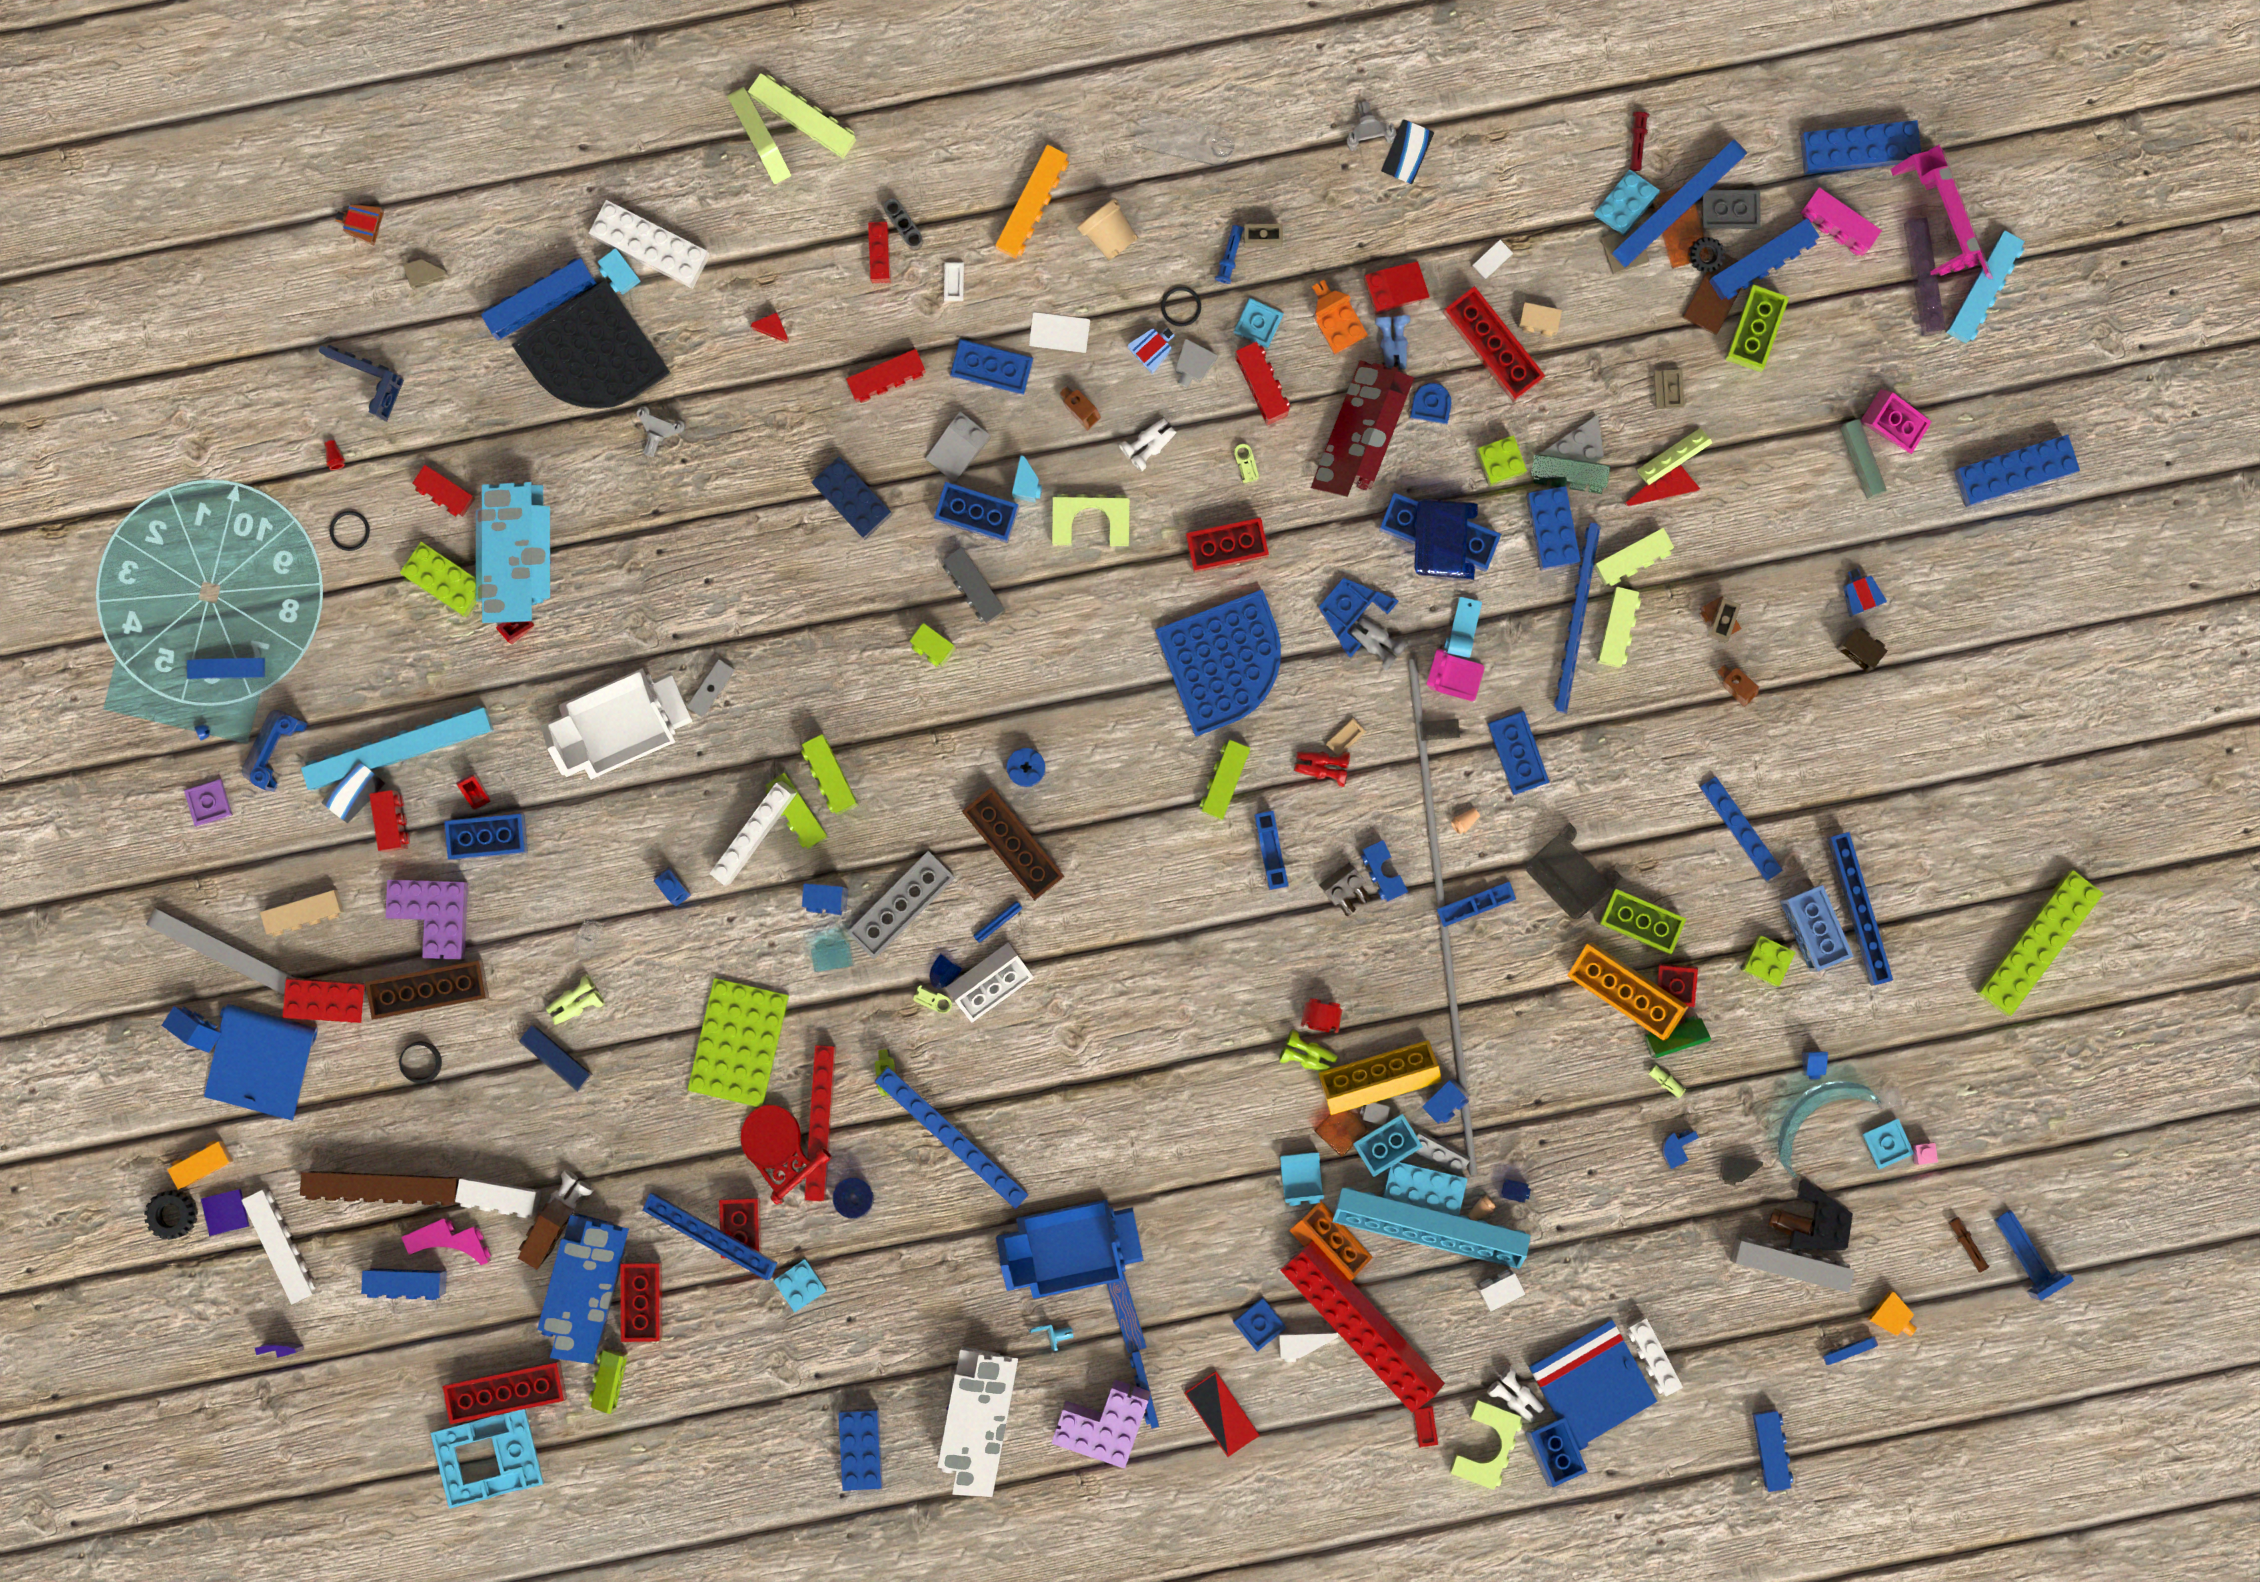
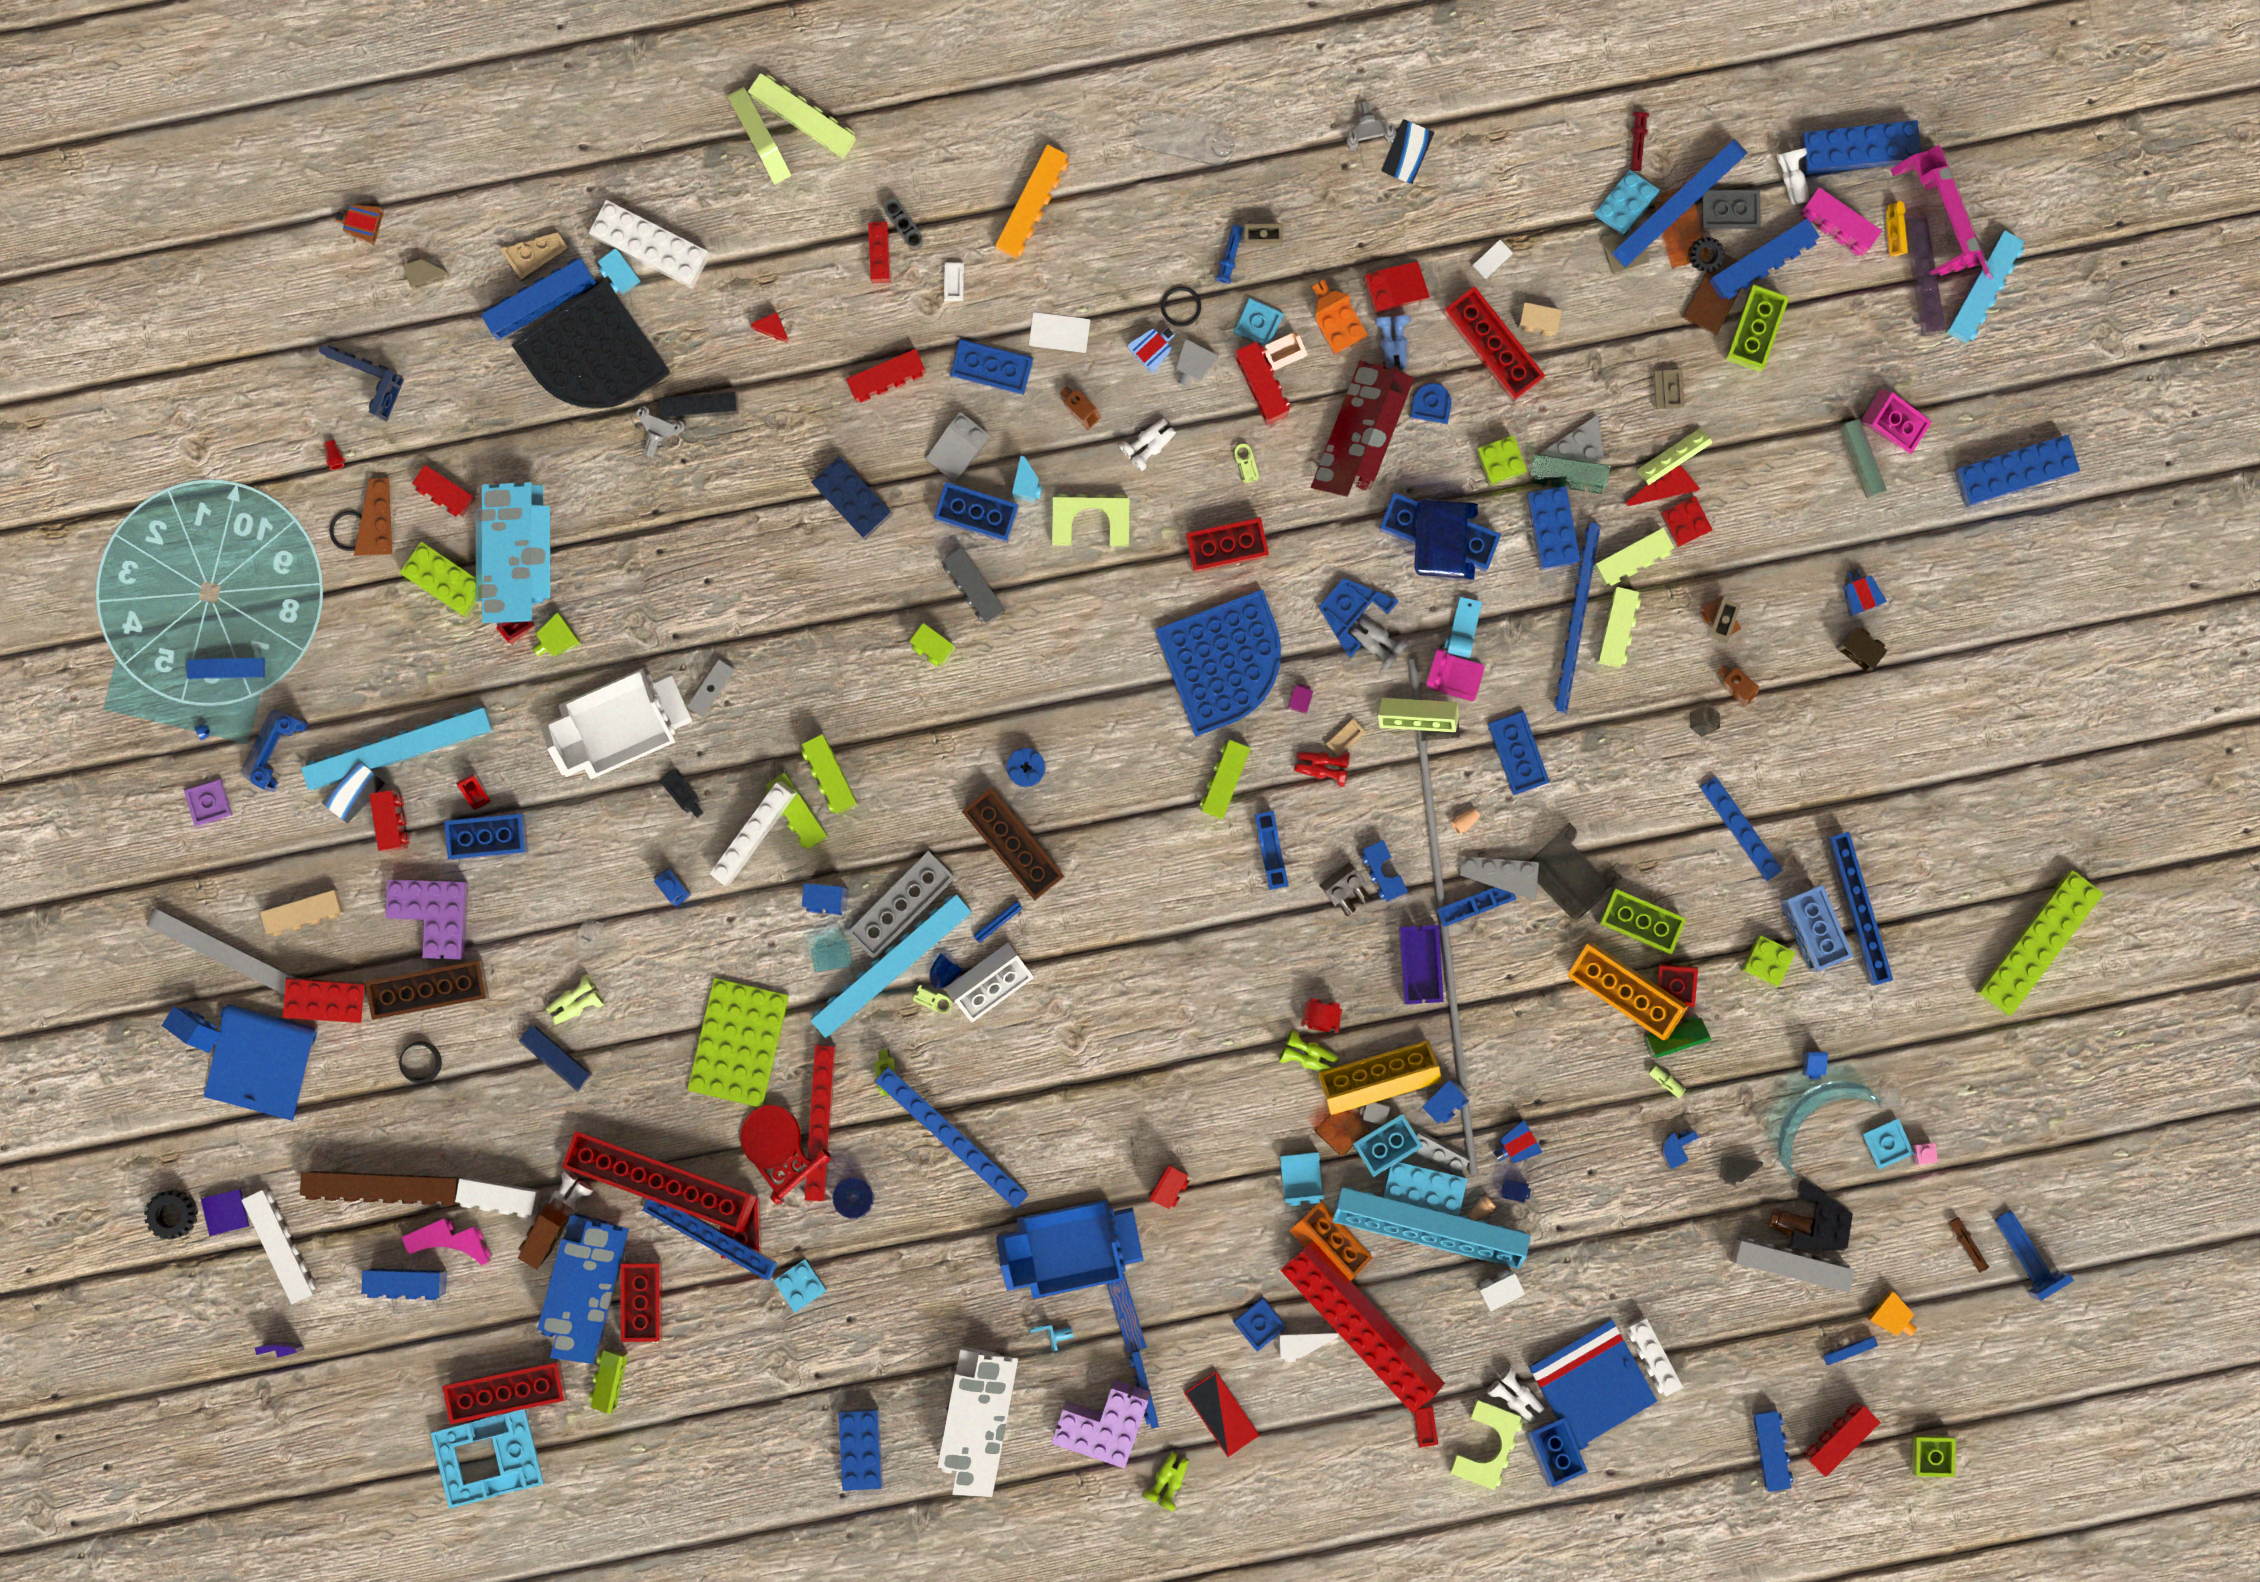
(199, 1164): light orange brick -> none
(375, 525): none -> dark orange wing
(533, 255): none -> tan wing
(555, 637): none -> lime torso
(659, 1181): none -> red brick
(681, 793): none -> black hinge
(699, 406): none -> black brick
(891, 966): none -> medium azure brick
(1108, 229): tan piece -> none
(1169, 1186): none -> red slope
(1172, 1476): none -> lime piece
(1284, 350): none -> light nougat panel
(1300, 698): none -> magenta brick
(1418, 714): none -> yellowish green brick
(1421, 964): none -> dark purple piece
(1507, 875): none -> light grey wing
(1518, 1144): none -> torso
(1686, 521): none -> red plate
(1705, 720): none -> clear smoke panel
(1793, 177): none -> white piece
(1841, 1438): none -> red brick
(1896, 229): none -> yellow hinge
(1933, 1456): none -> lime brick

